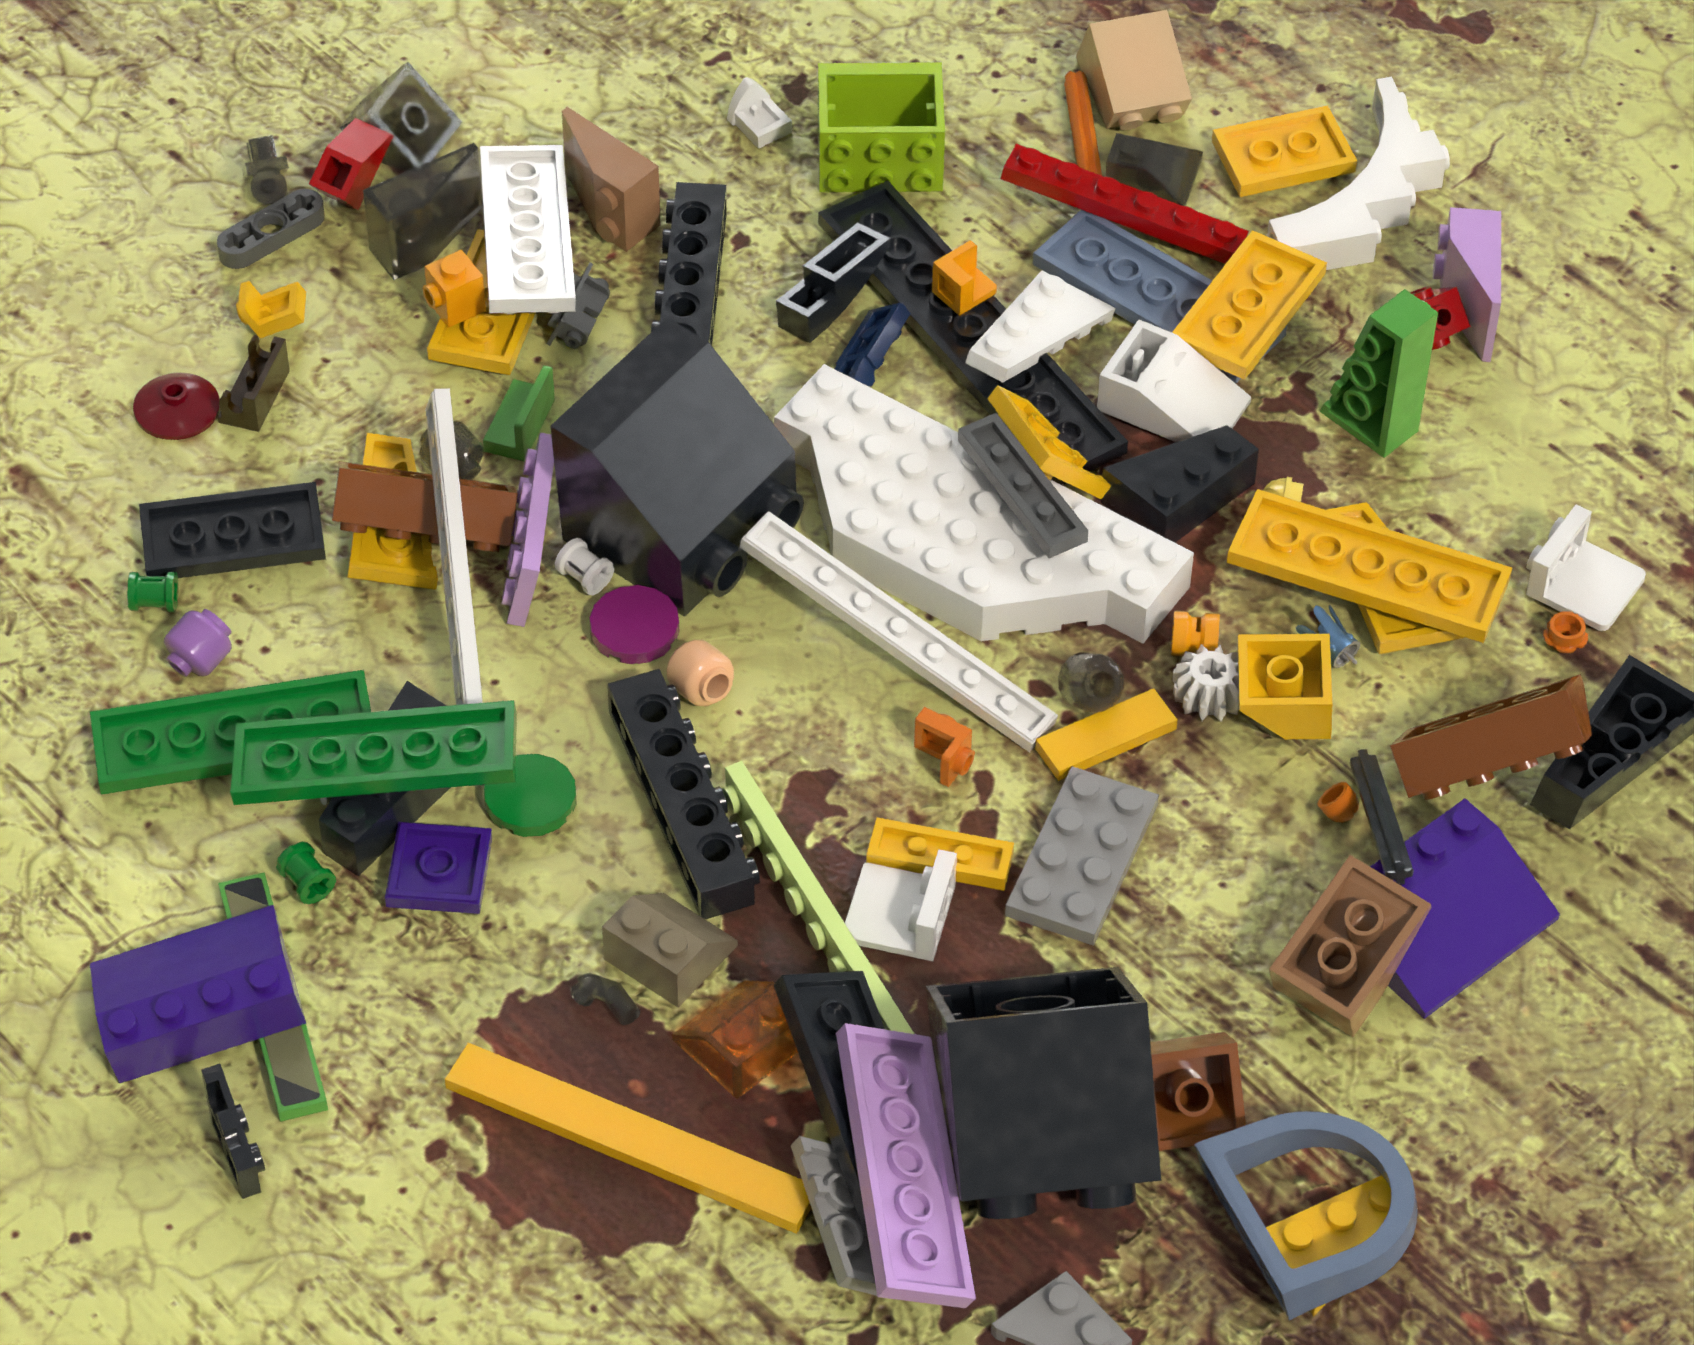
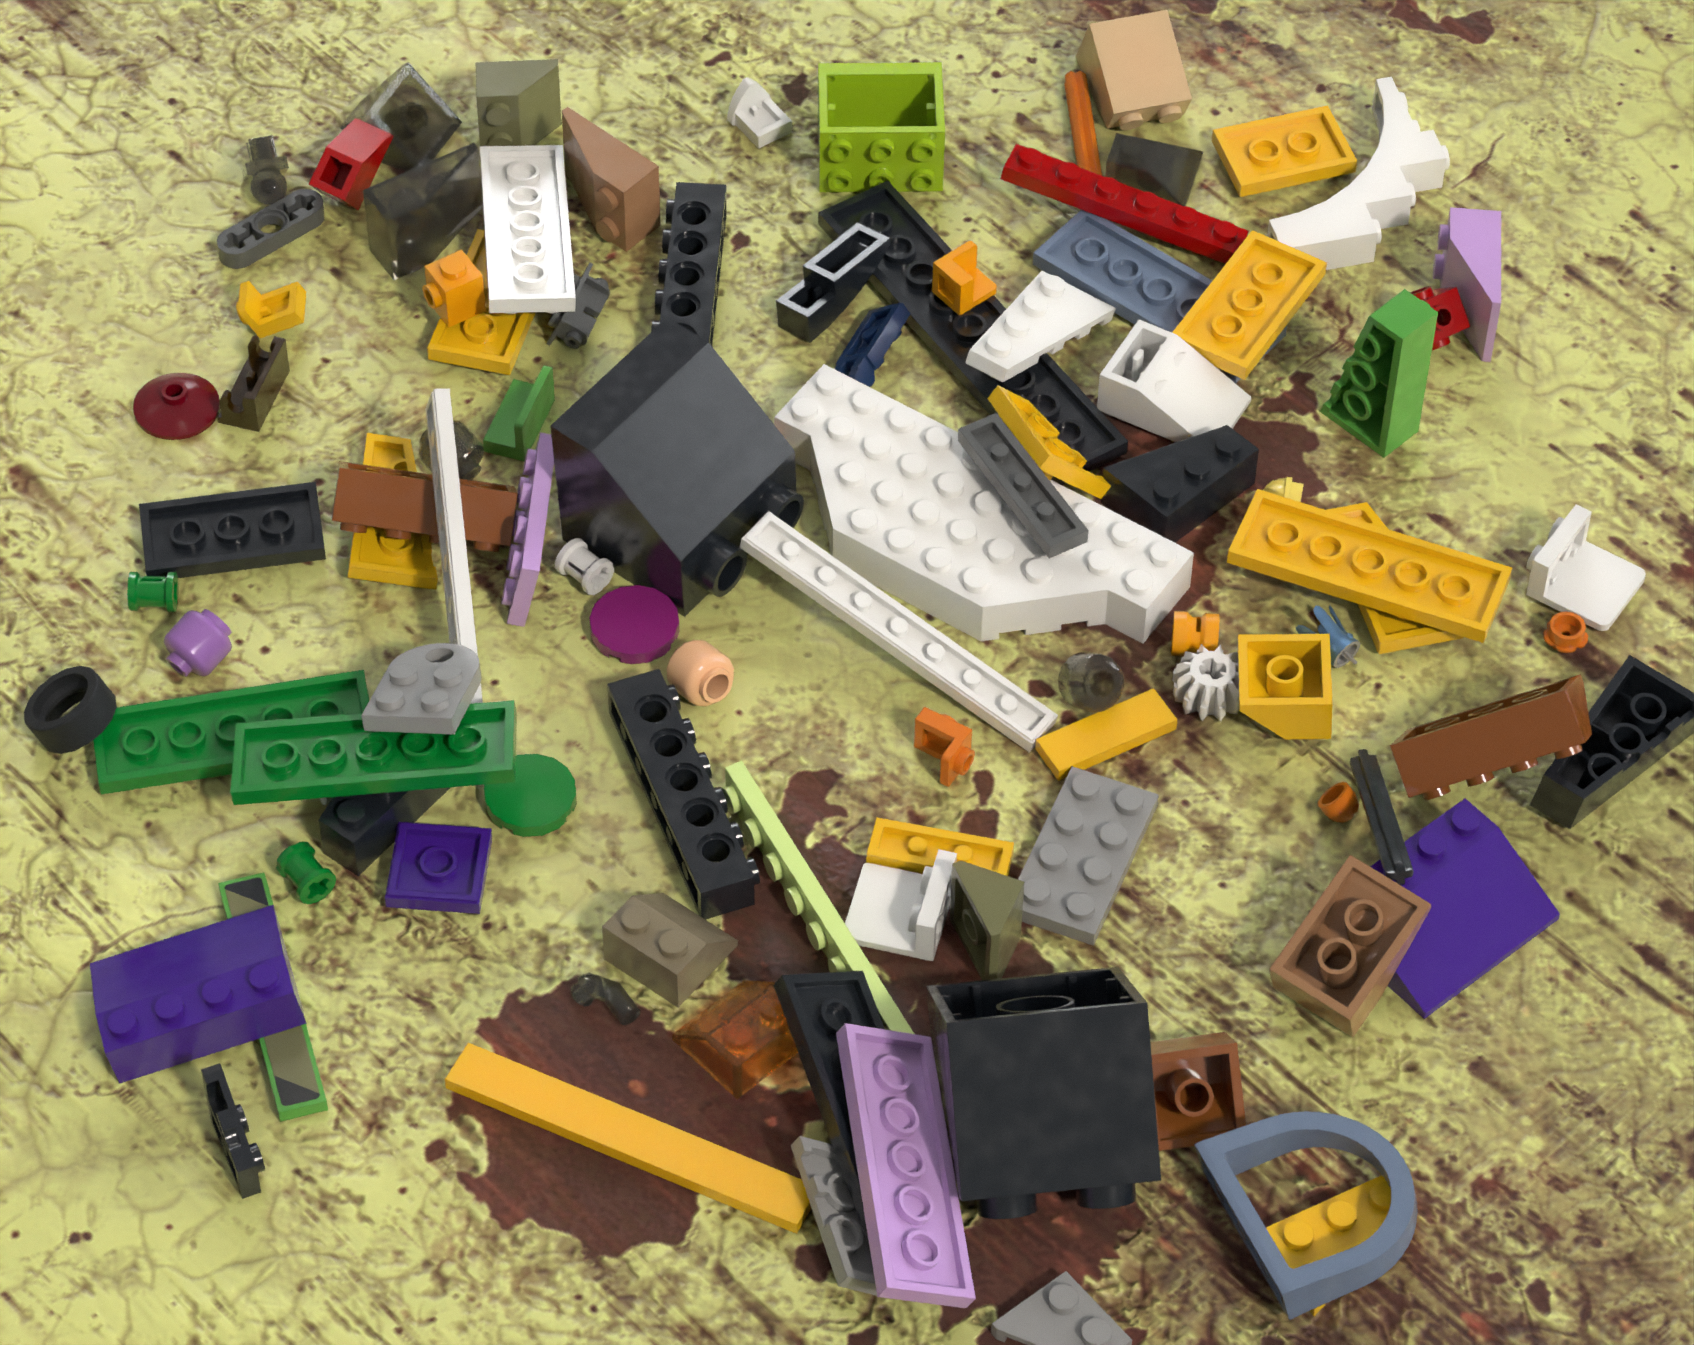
(79, 725): none -> black tyre
(424, 691): none -> light grey plate
(517, 101): none -> olive slope
(986, 916): none -> olive slope

